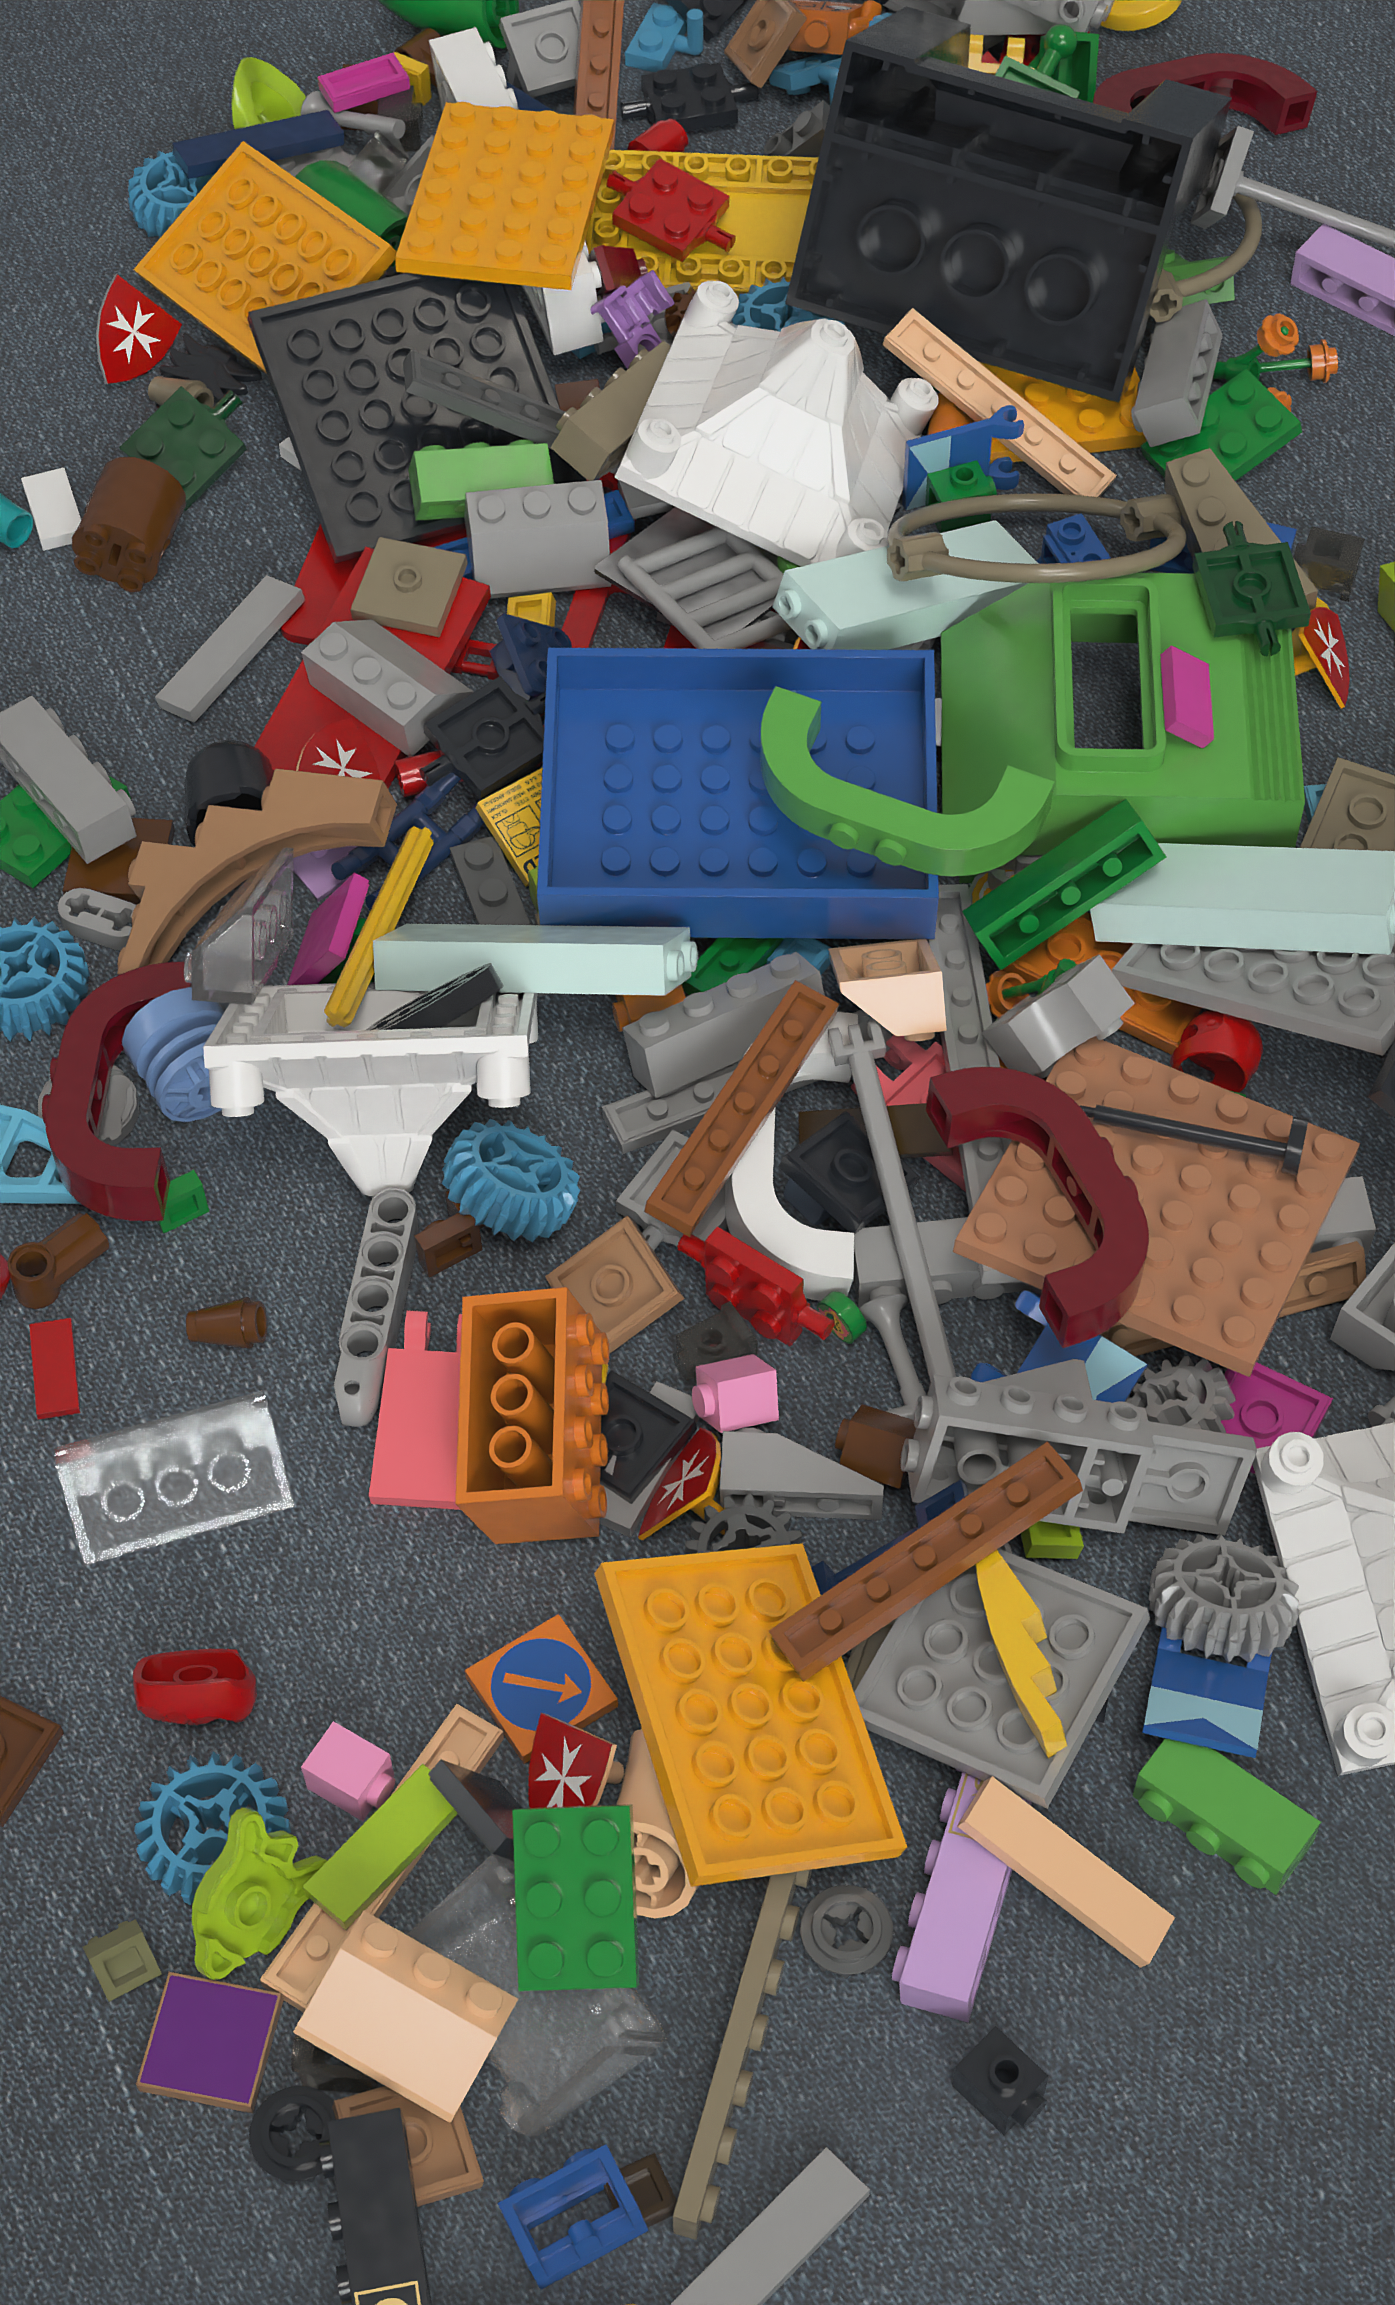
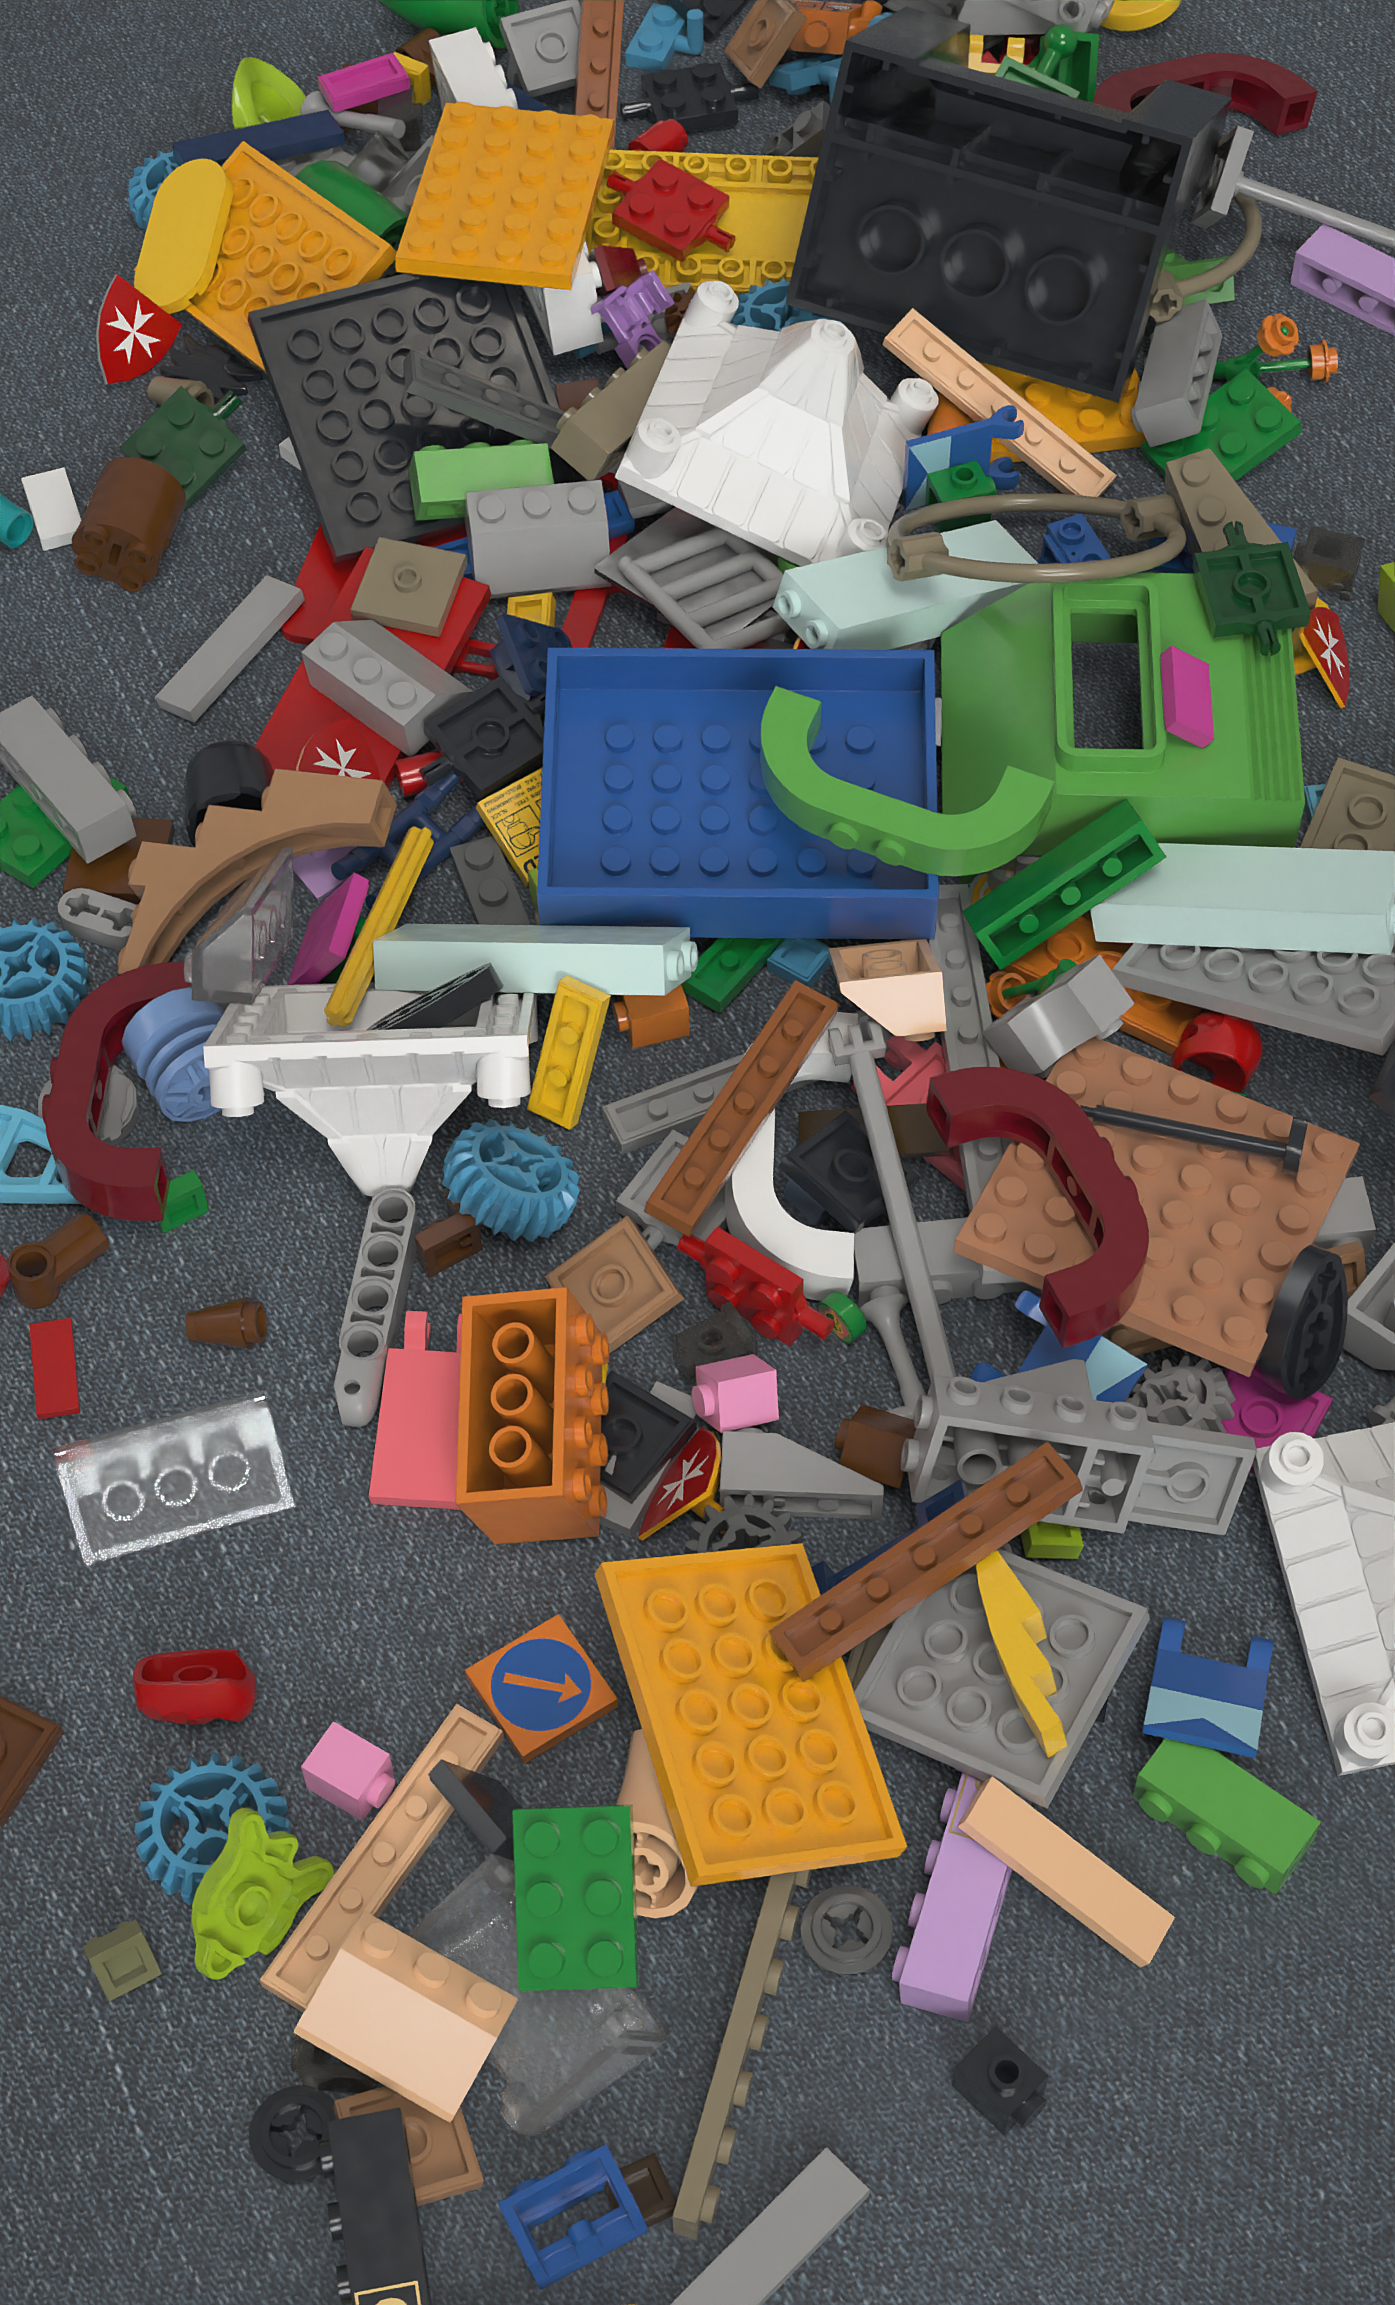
(184, 234): none -> yellow tile
(210, 2042): dark purple tile -> none
(380, 1849): lime tile -> none
(568, 1052): none -> yellow tile
(569, 1765): red shield -> none
(711, 1026): light grey brick -> none
(1223, 1598): light grey gear -> none
(1306, 1325): none -> black piece

